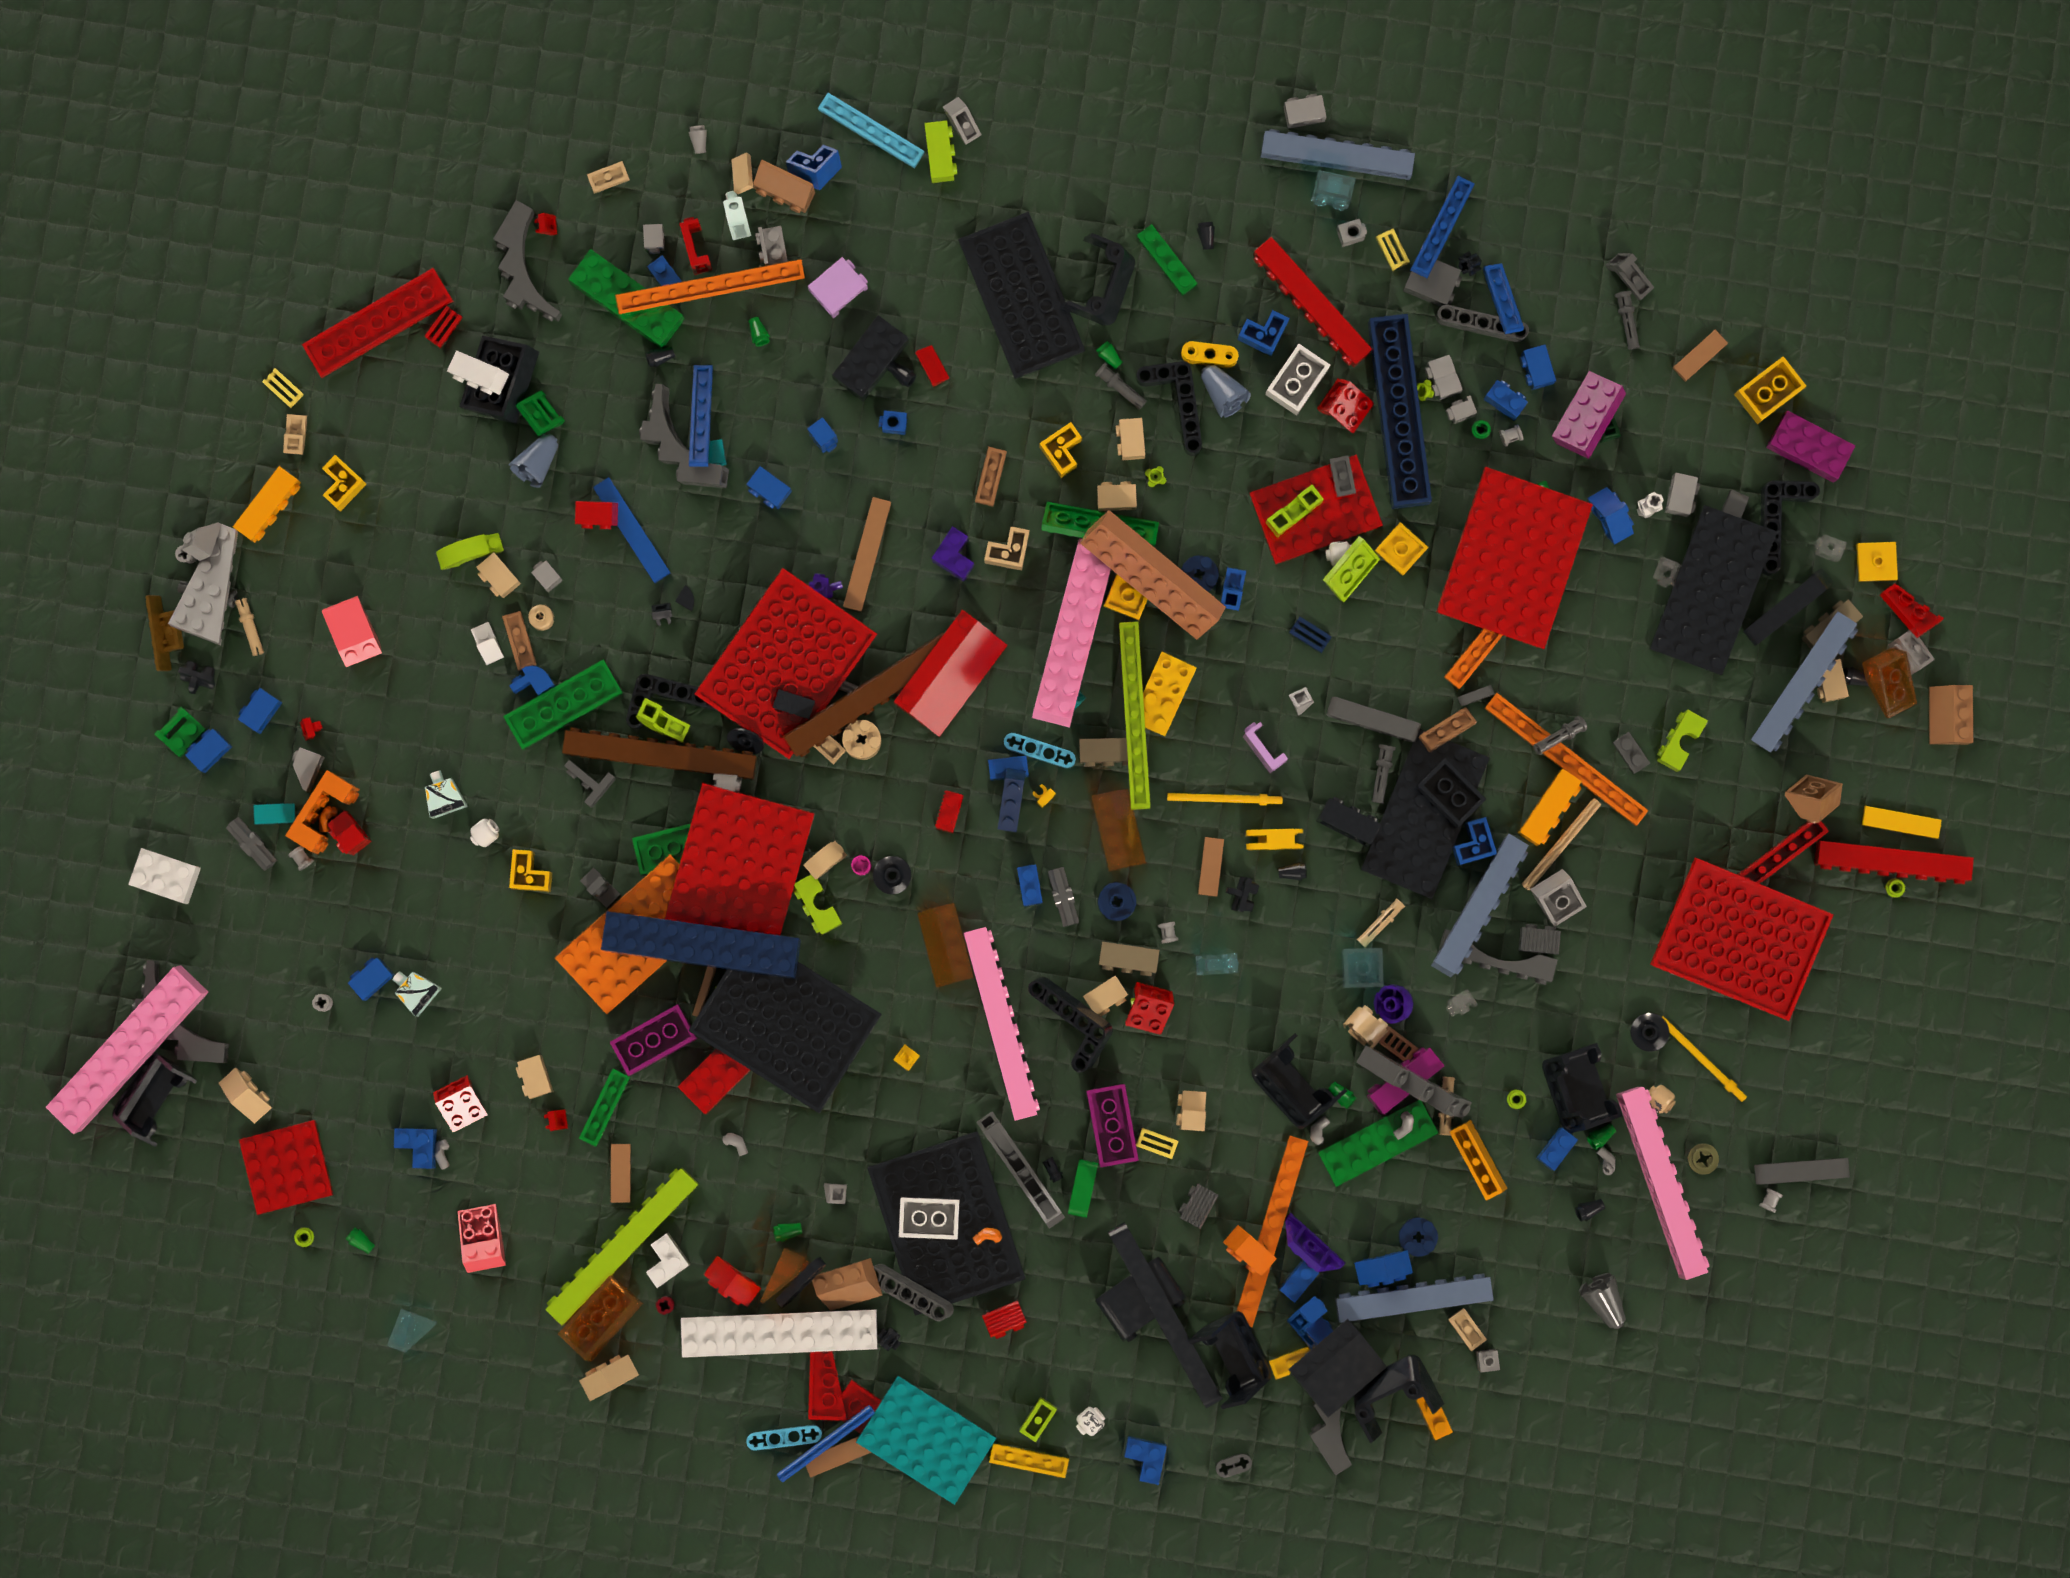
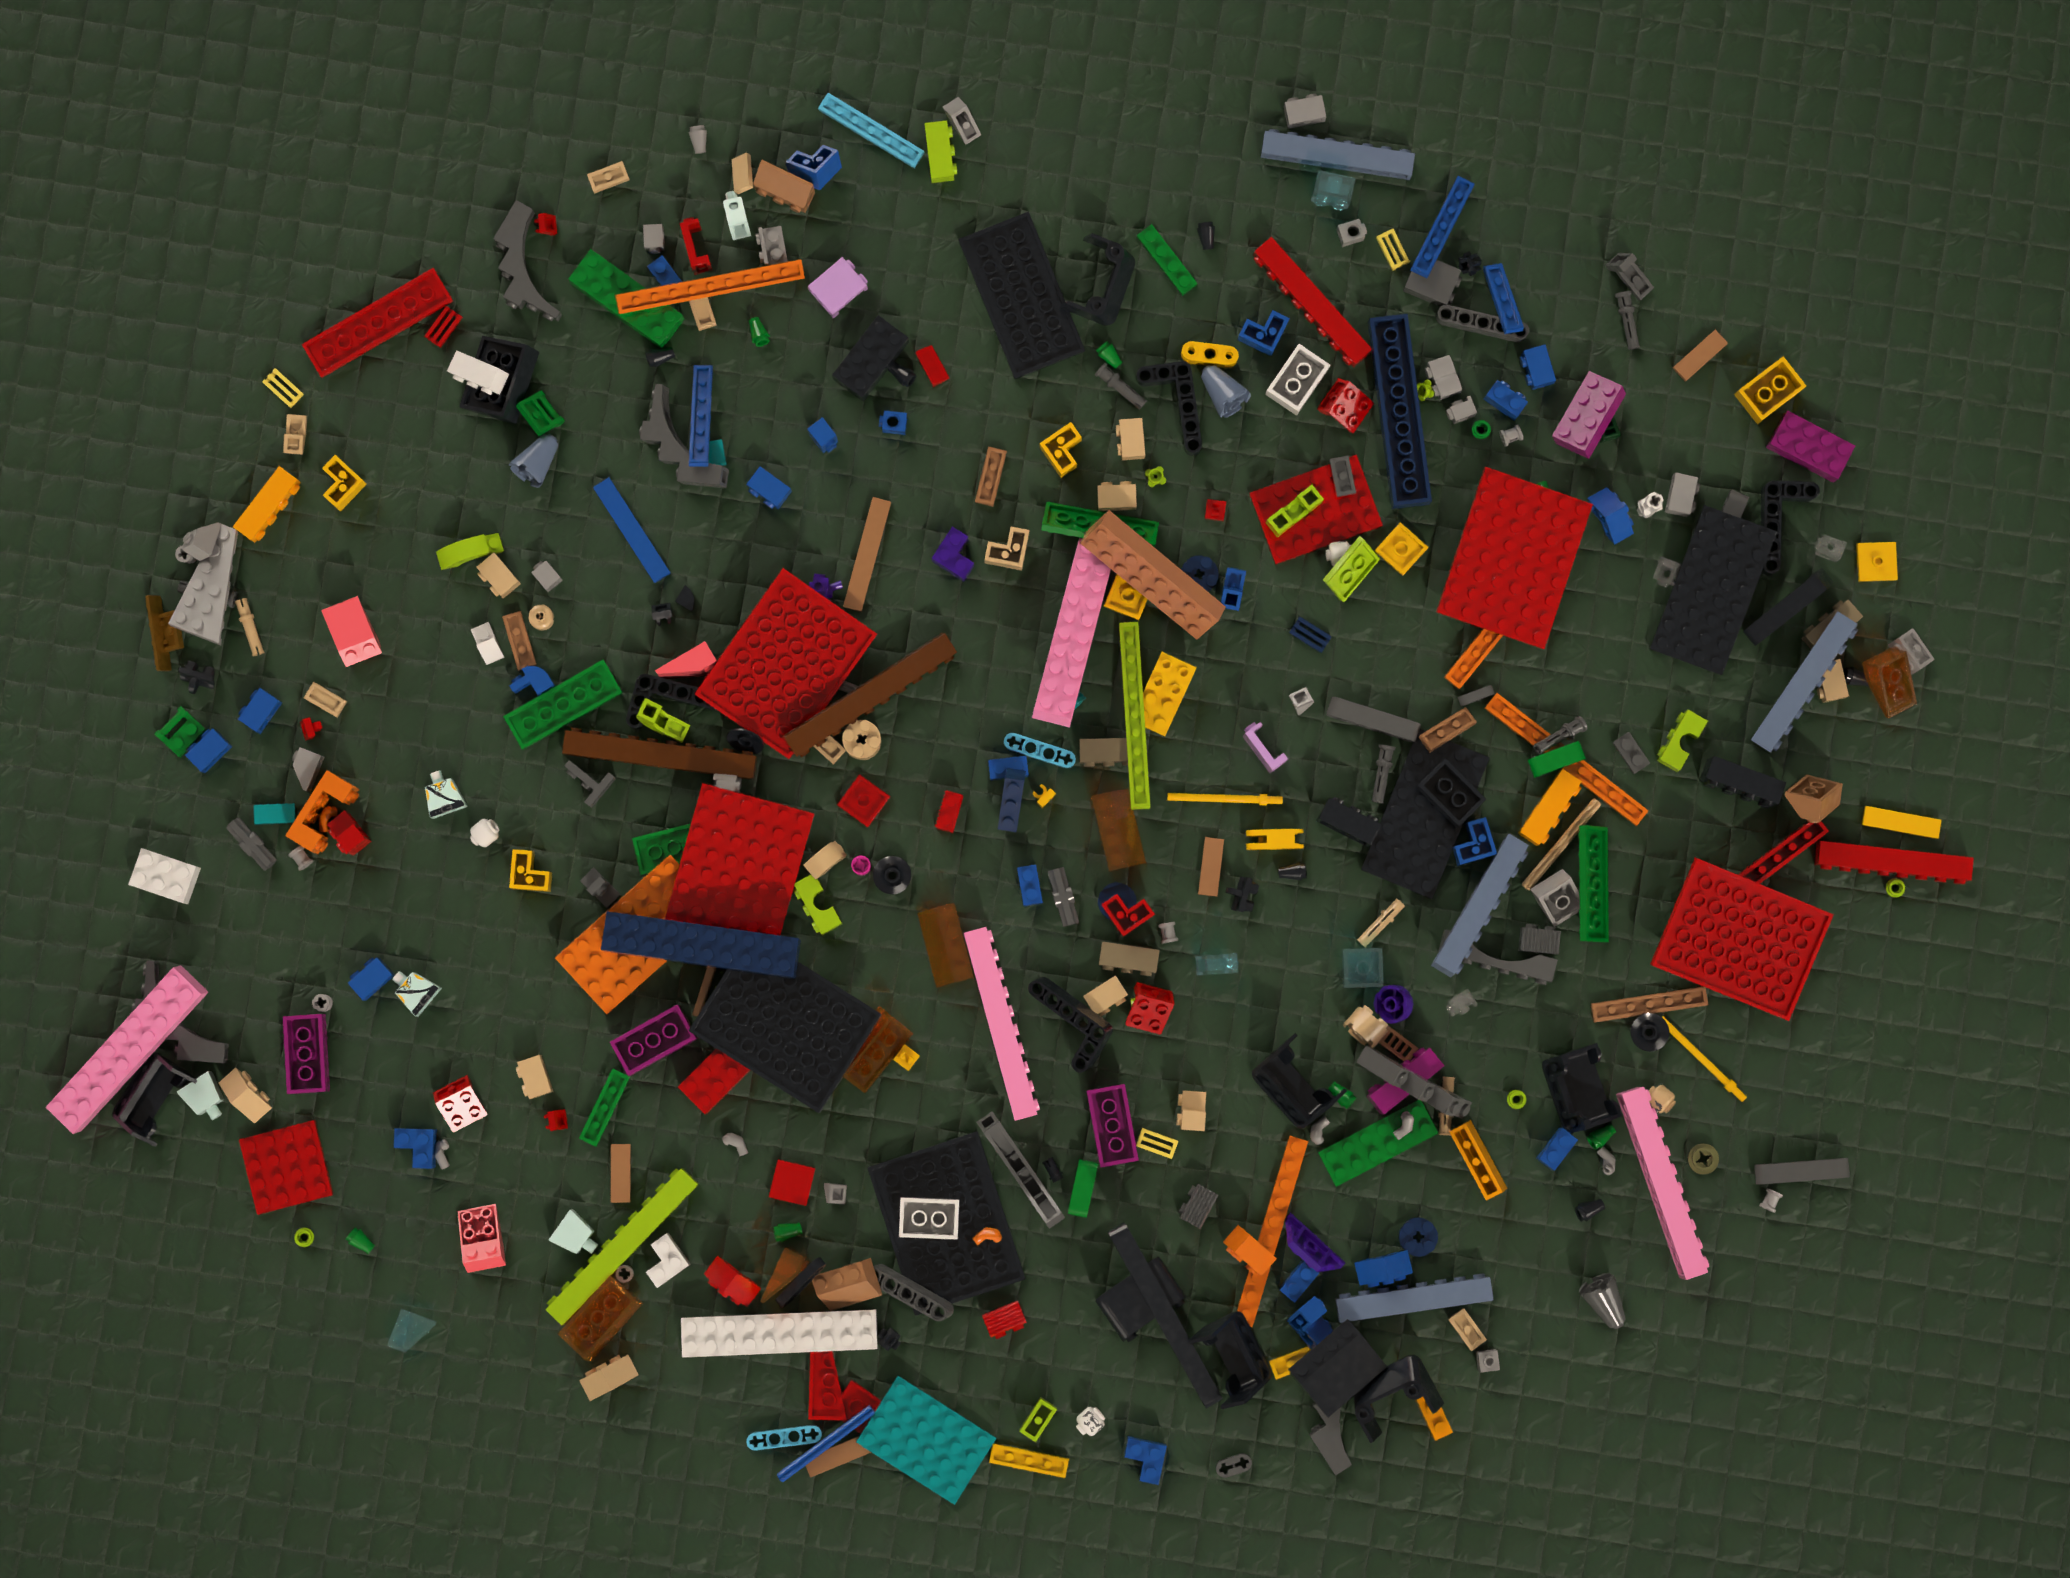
(203, 1095): none -> light aqua torso
(306, 1053): none -> magenta brick
(325, 699): none -> tan tile
(574, 1234): none -> light aqua torso
(596, 513): red brick -> none
(621, 1278): none -> light grey bush
(670, 1302): dark red bush -> none
(693, 663): none -> coral slope
(702, 313): none -> tan tile
(792, 1182): none -> red tile
(793, 703): black tile -> none
(863, 800): none -> red tile
(878, 1051): none -> clear orange slope
(950, 673): red slope -> none
(1124, 918): none -> red brick
(1215, 510): none -> red tile
(1556, 759): none -> green beam
(1593, 883): none -> green plate
(1649, 1004): none -> medium nougat tile
(1742, 781): none -> black brick
(1911, 613): red wing -> none
(1951, 715): medium nougat slope -> none

